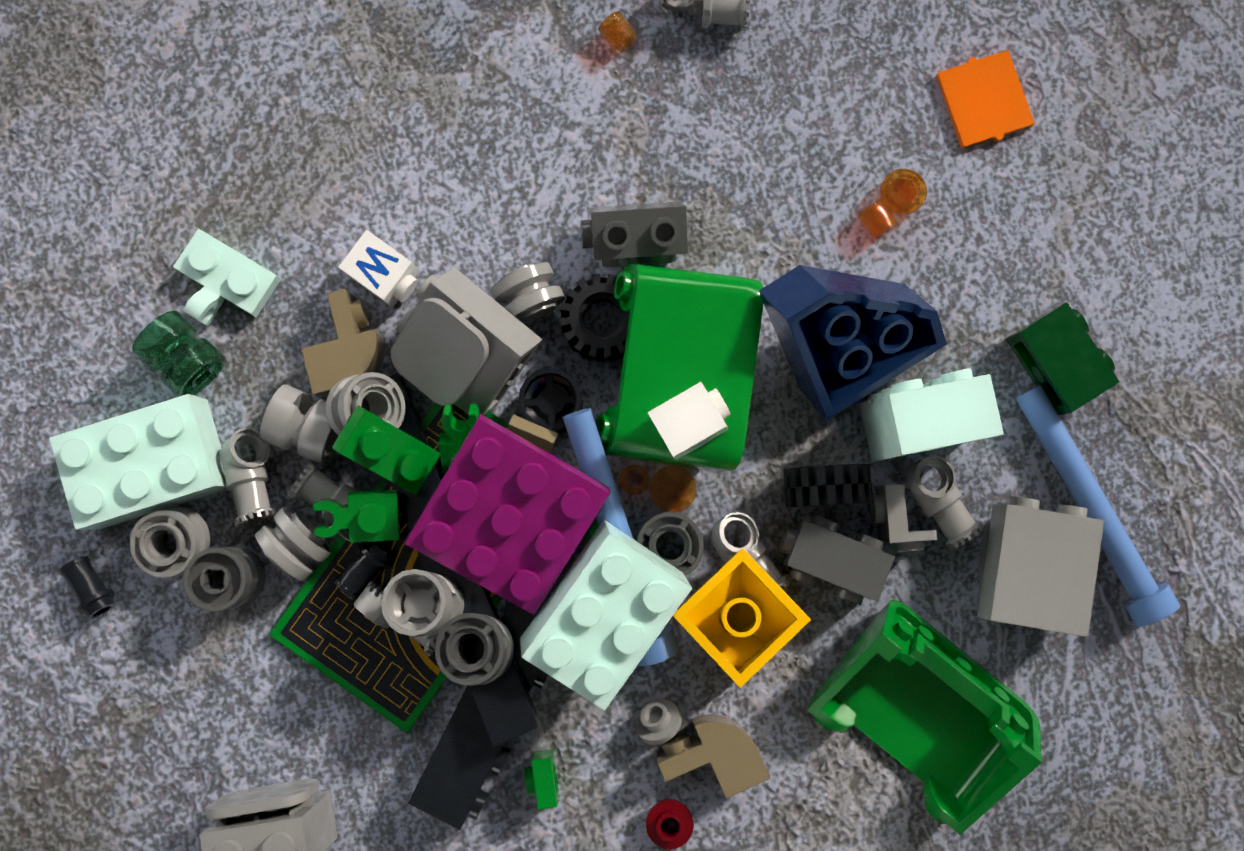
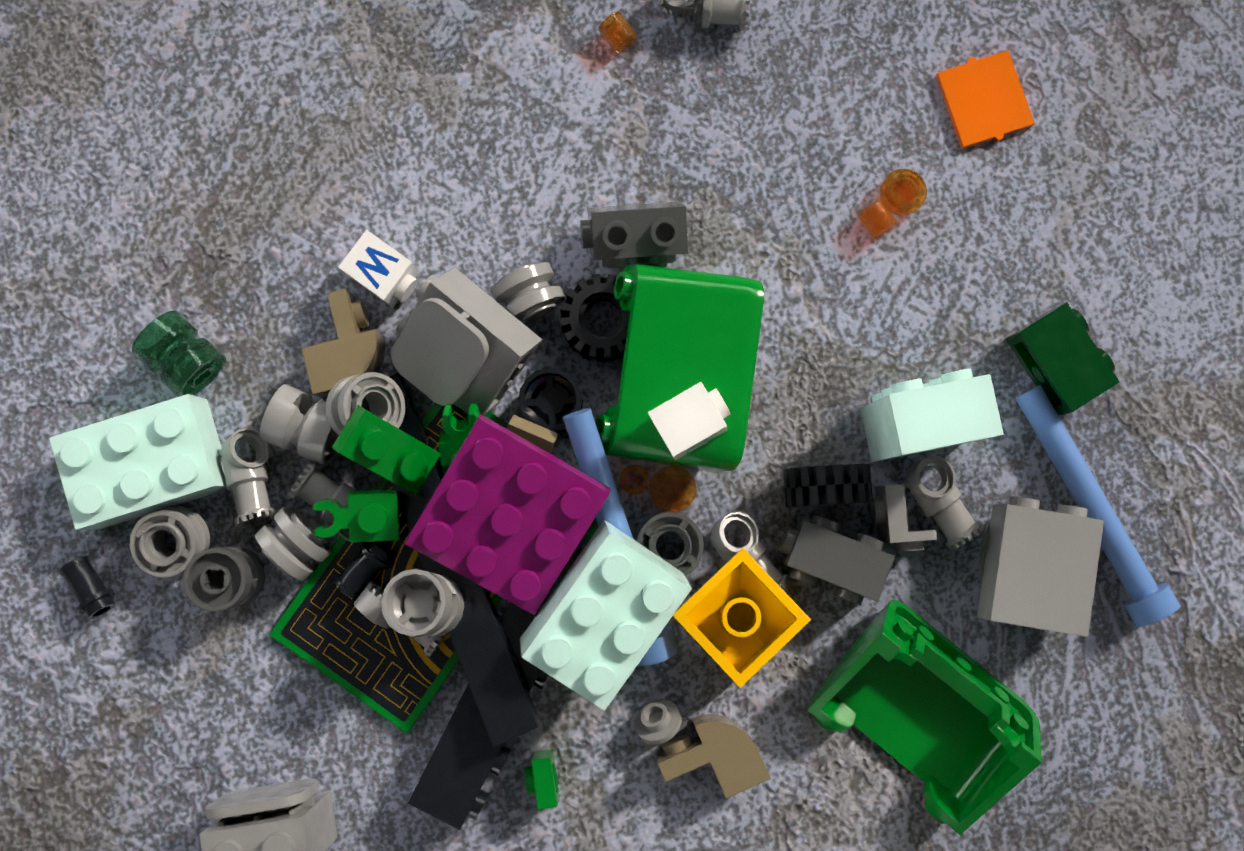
(224, 276): light aqua plate -> none
(451, 649): dark grey wheel -> none
(666, 809): dark red plate -> none
(848, 332): dark blue brick -> none

